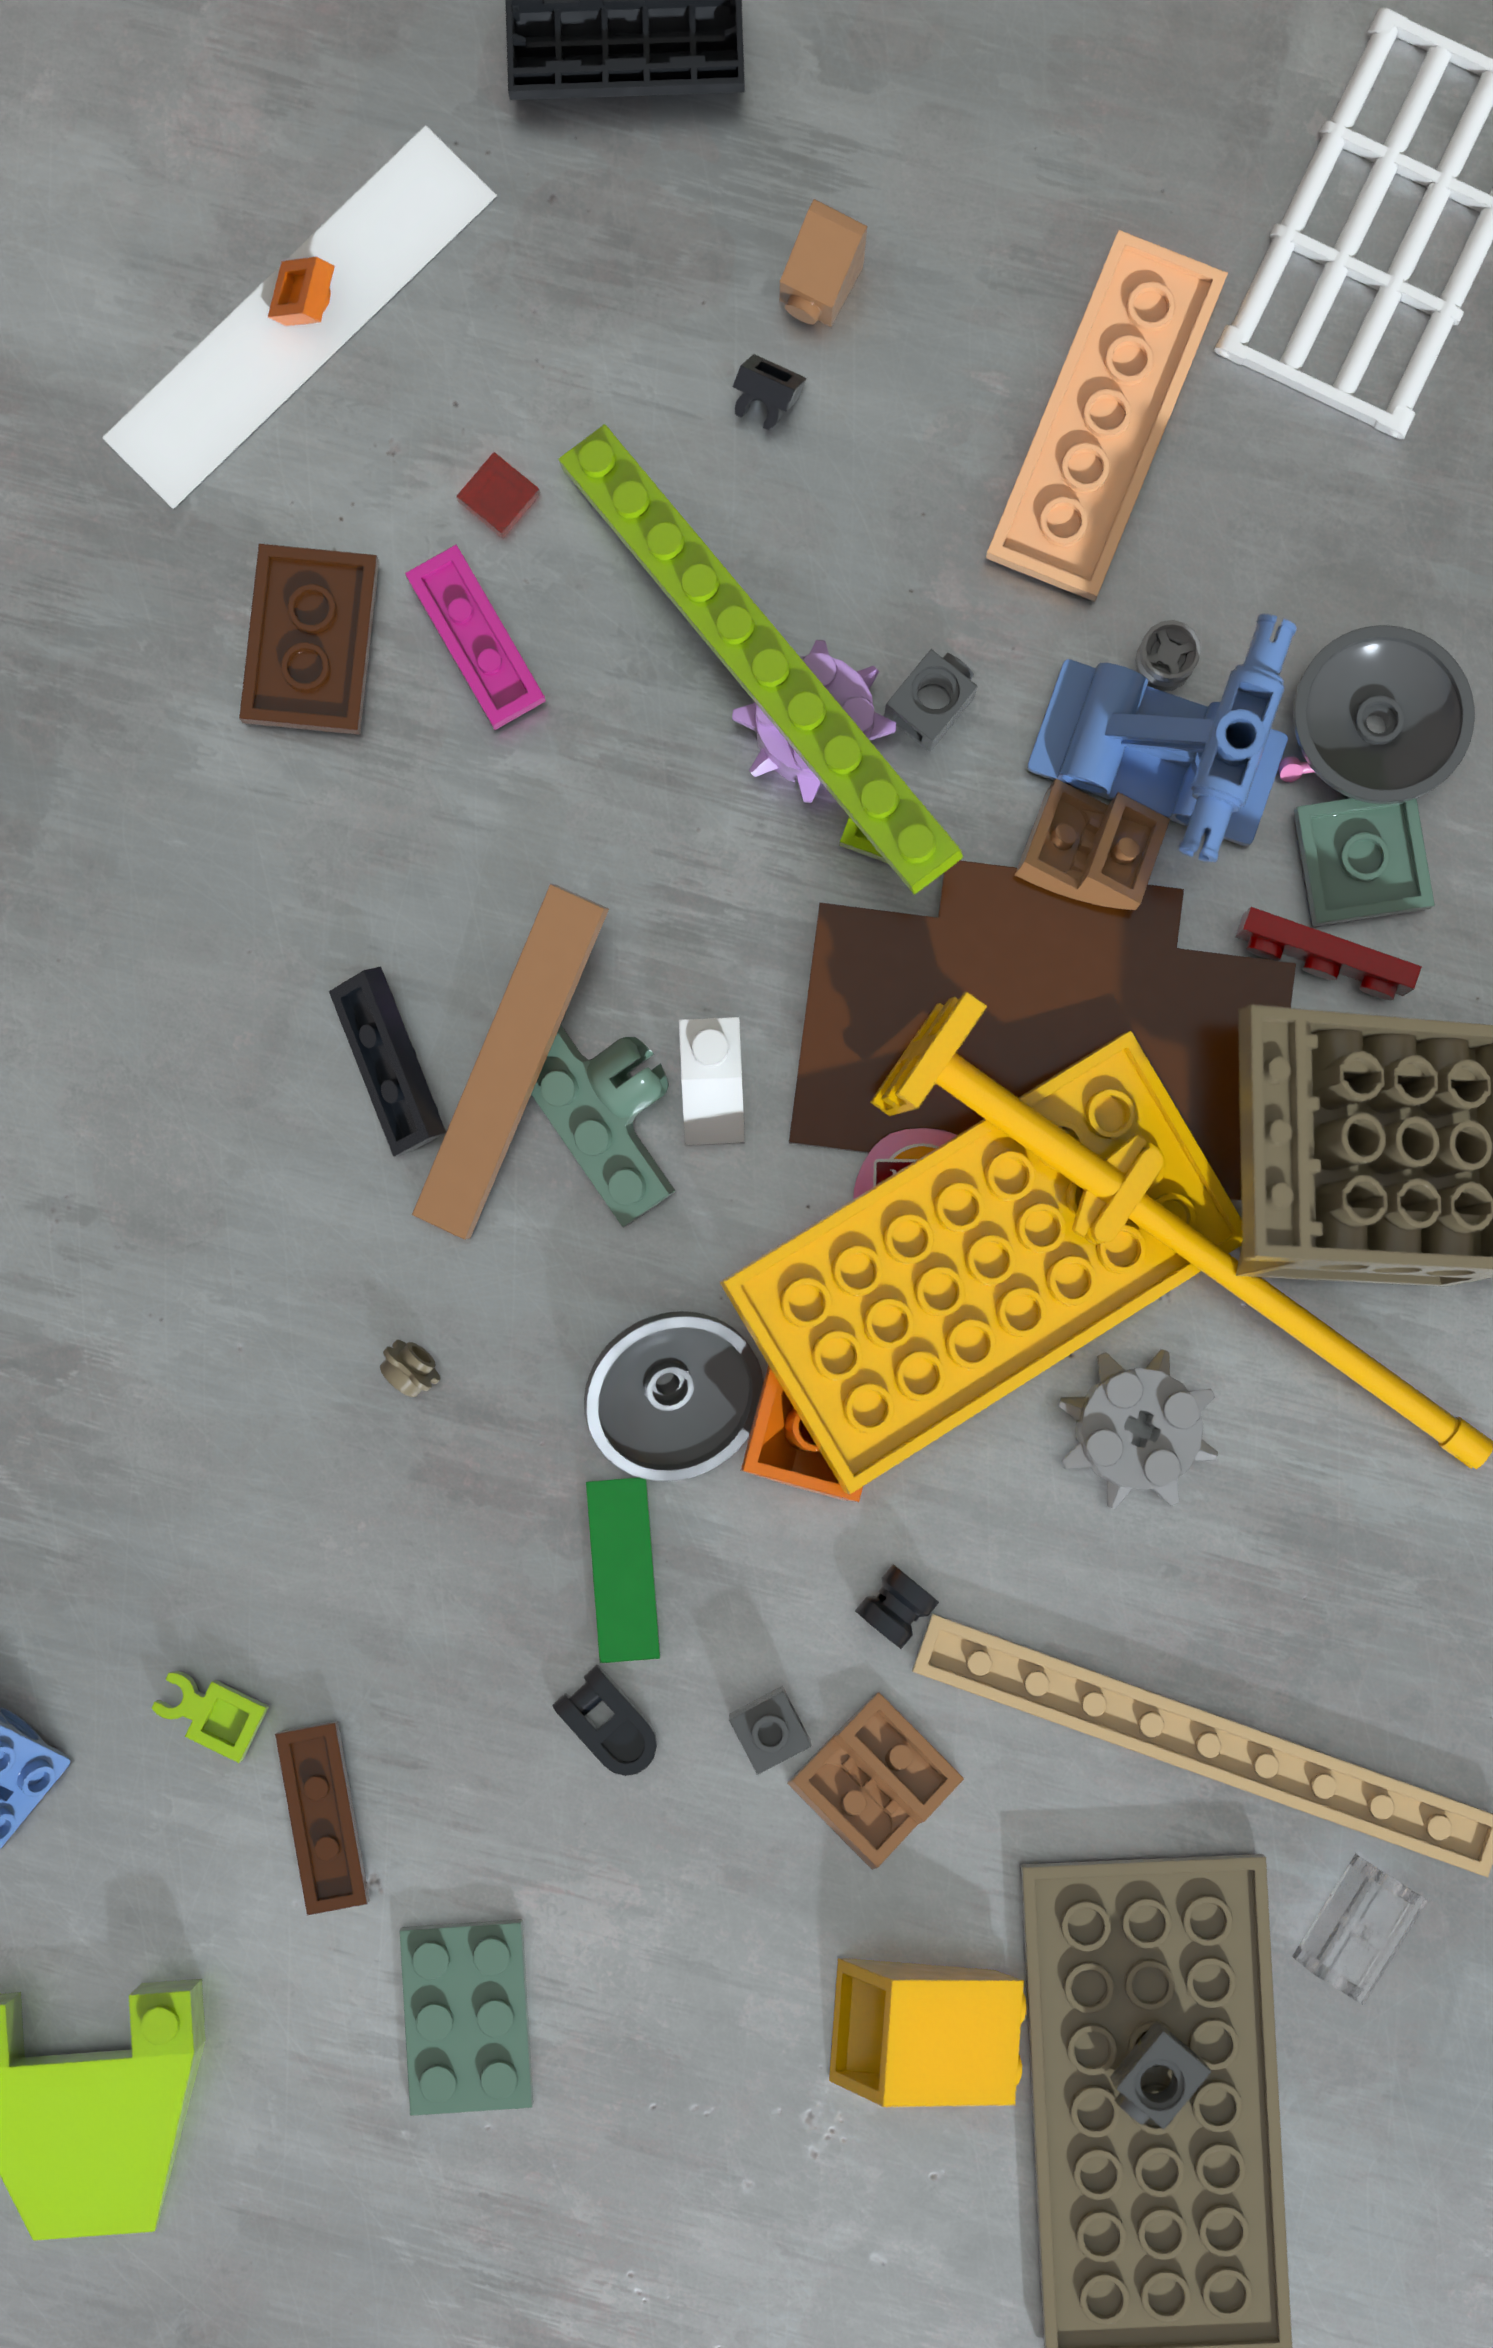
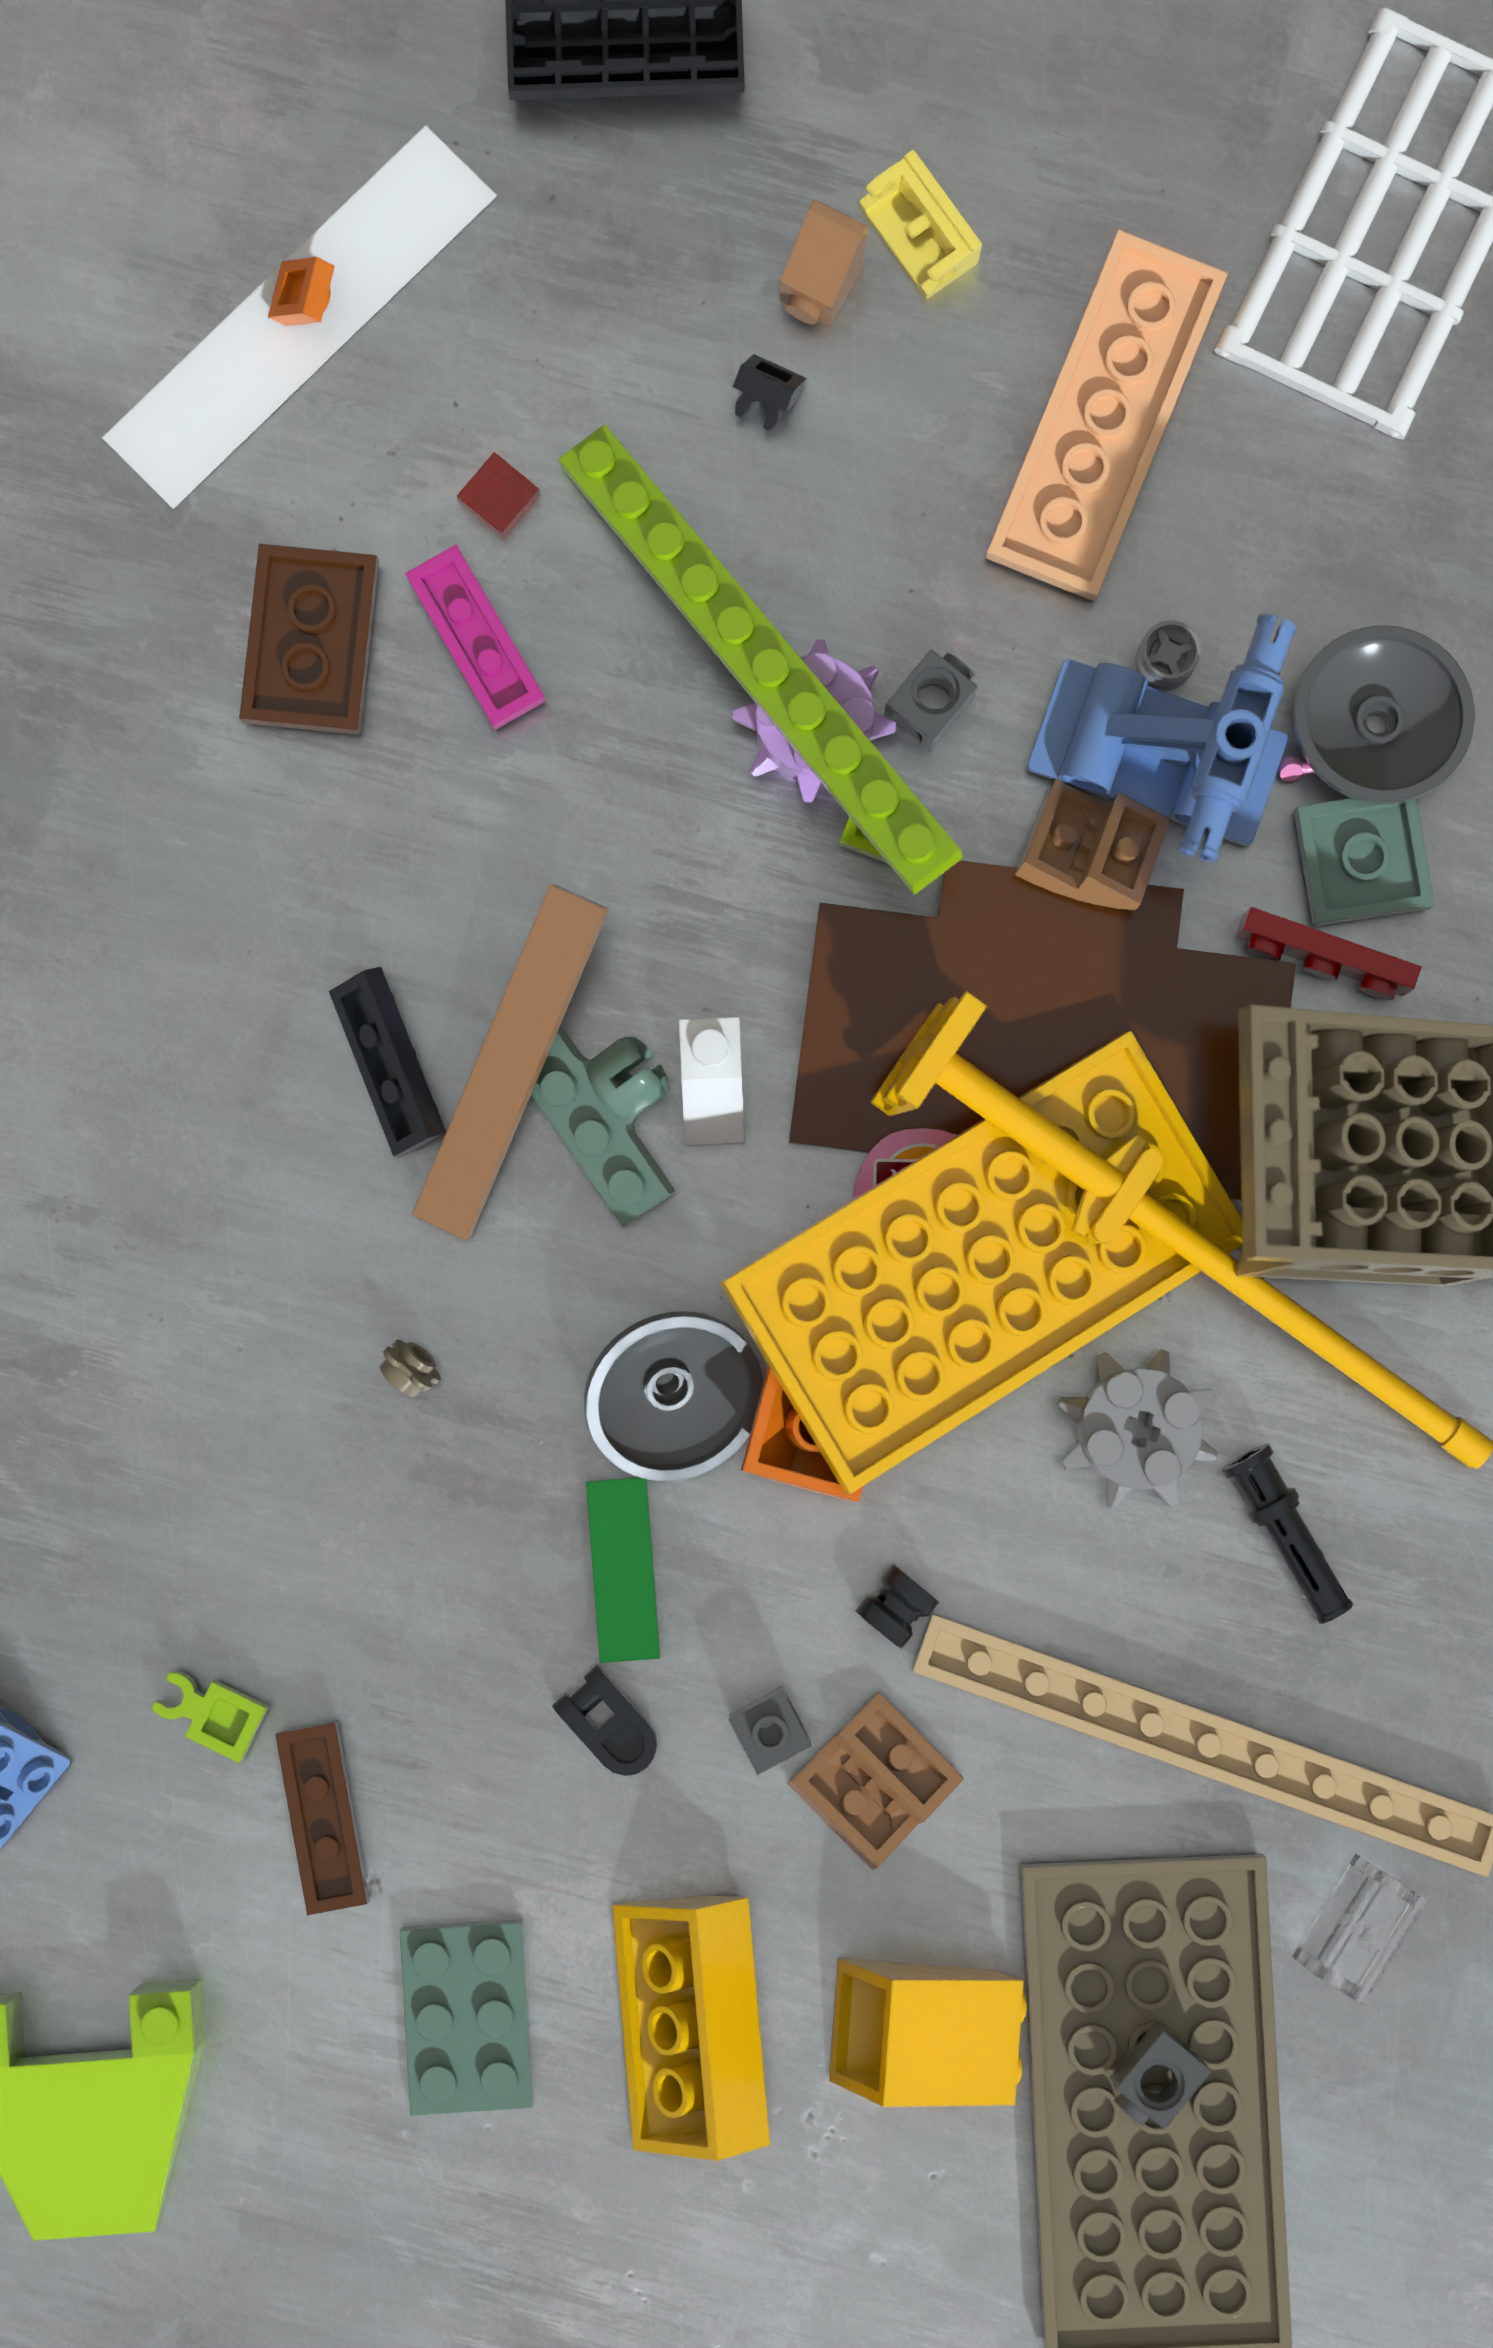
(691, 2026): none -> yellow slope
(920, 225): none -> light yellow hinge
(1275, 1508): none -> black pin

